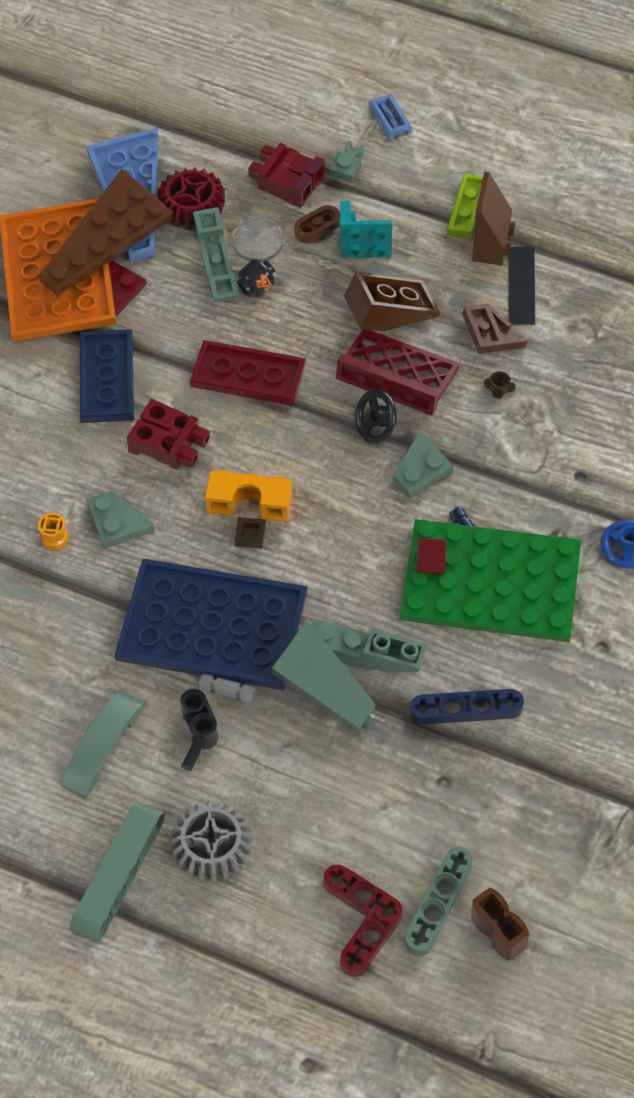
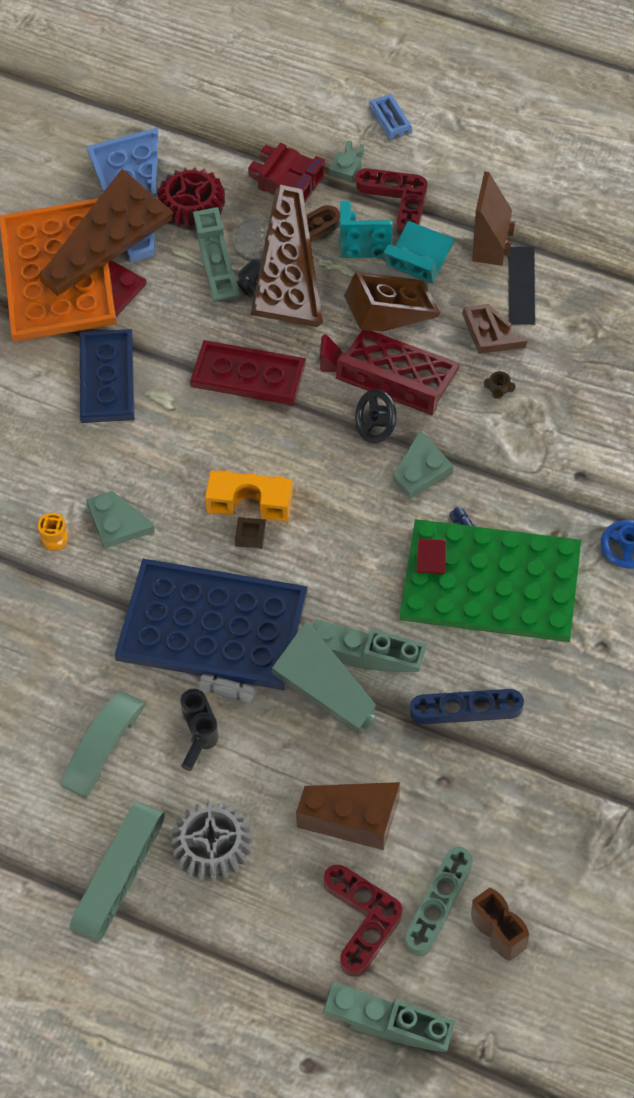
(167, 435): dark red hips -> none
(287, 274): none -> reddish brown wing
(328, 354): none -> dark red slope
(350, 811): none -> reddish brown wedge
(388, 1020): none -> sand green slope
(407, 194): none -> dark red beam
(419, 252): none -> teal bracket
(463, 214): lime tile -> none

